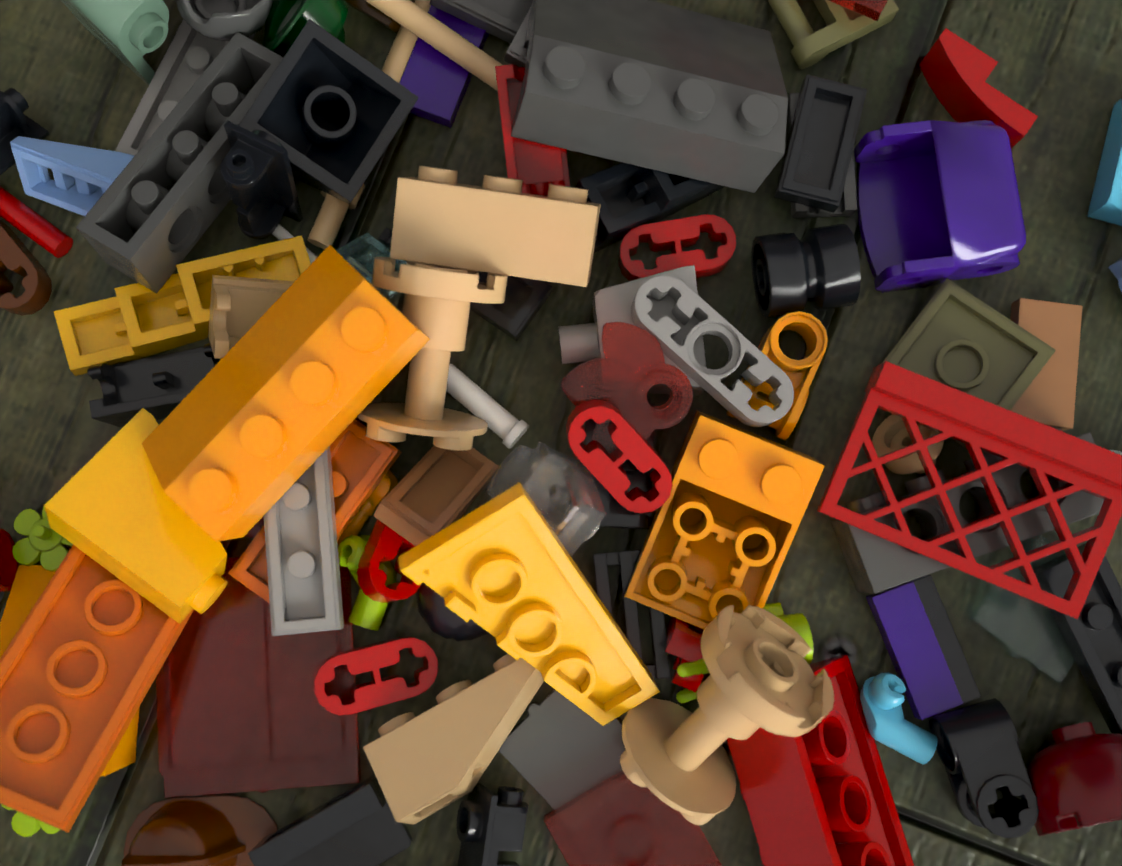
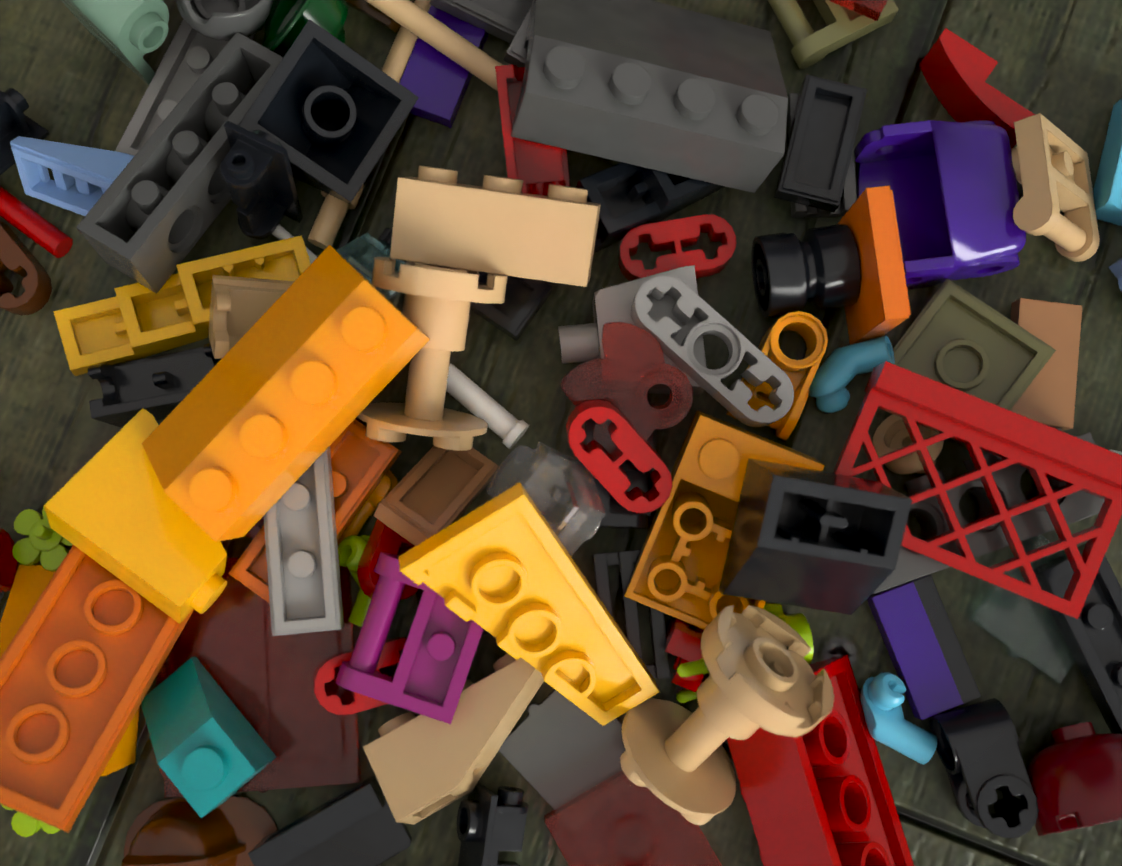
(202, 738): none -> teal slope
(433, 657): none -> magenta plate
(812, 537): none -> black slope
(842, 366): none -> medium azure arm
(883, 287): none -> orange tile
(1054, 179): none -> tan plate

